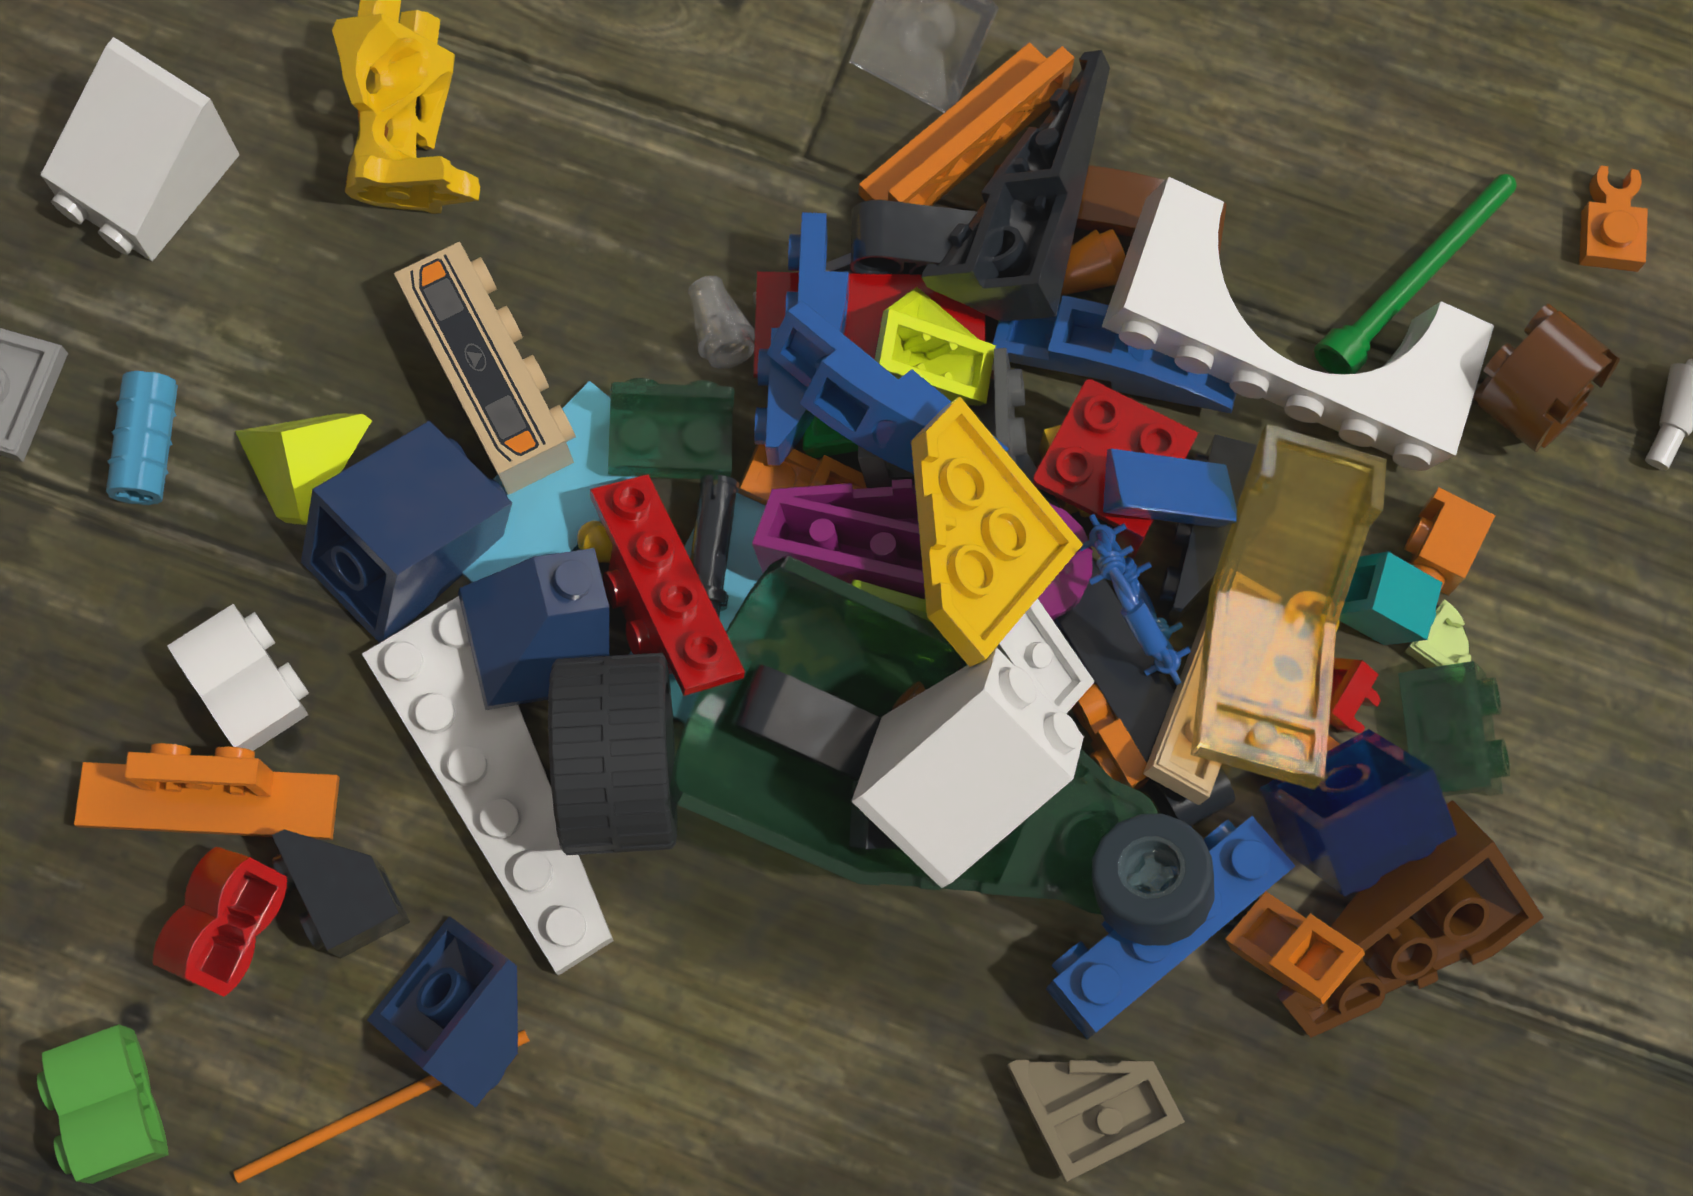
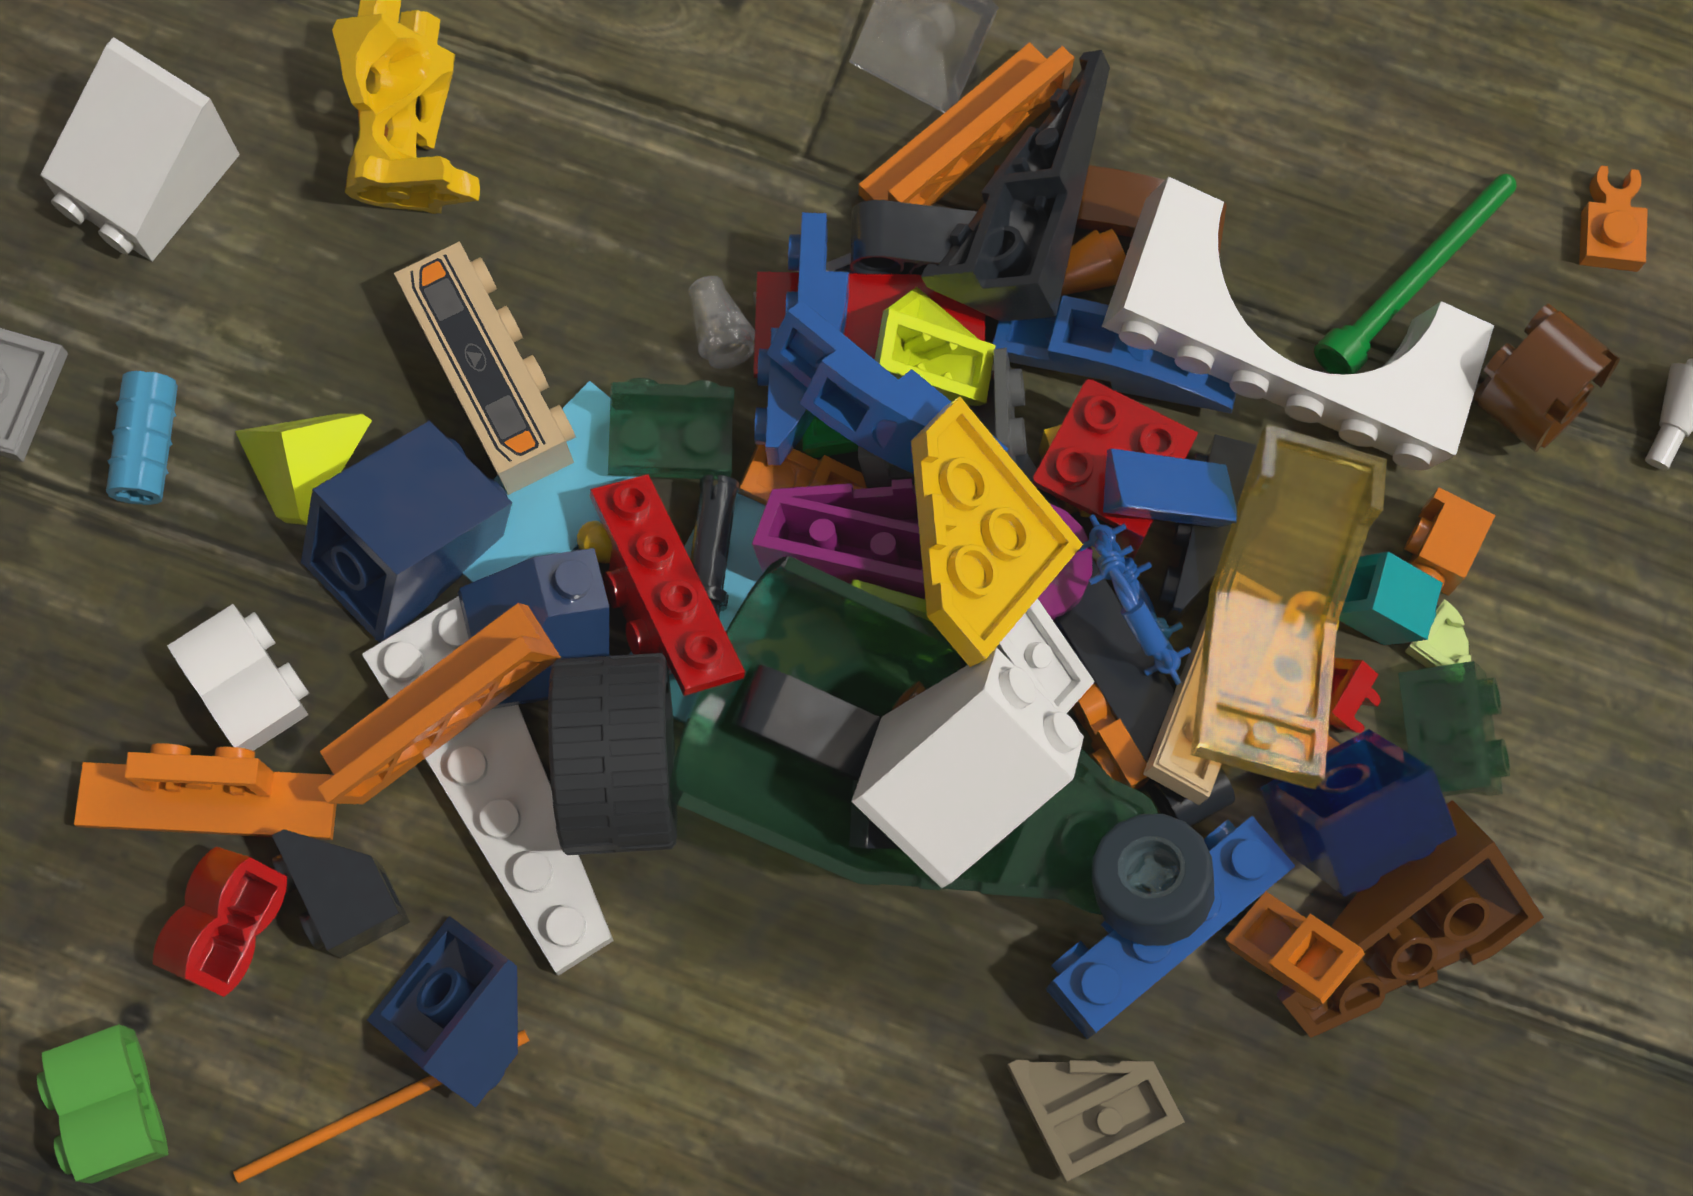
(437, 706): none -> orange fence

